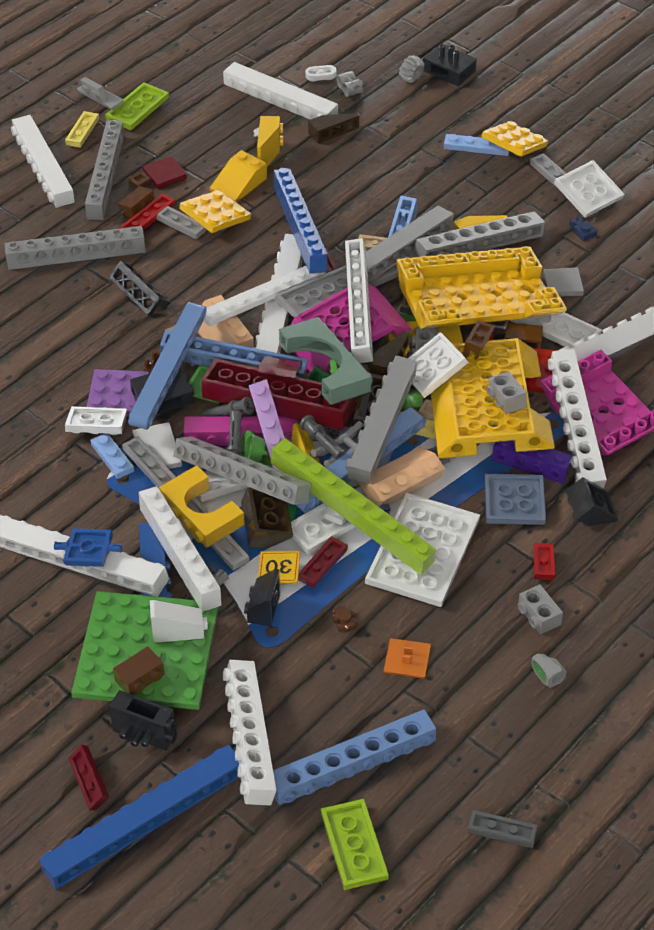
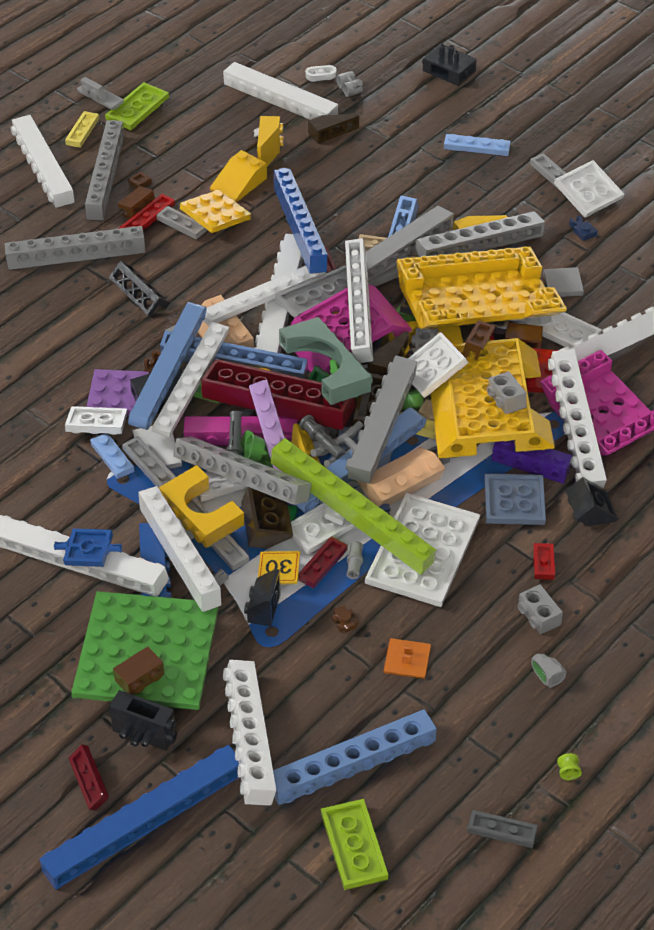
(164, 172): dark red tile -> none
(176, 622): white slope -> none
(190, 379): none -> white plate
(234, 405): dark grey pin -> none
(279, 367): tile -> none
(354, 560): none -> light grey pin
(411, 68): light grey gear -> none
(515, 139): yellow plate -> none
(569, 766): none -> lime wheel

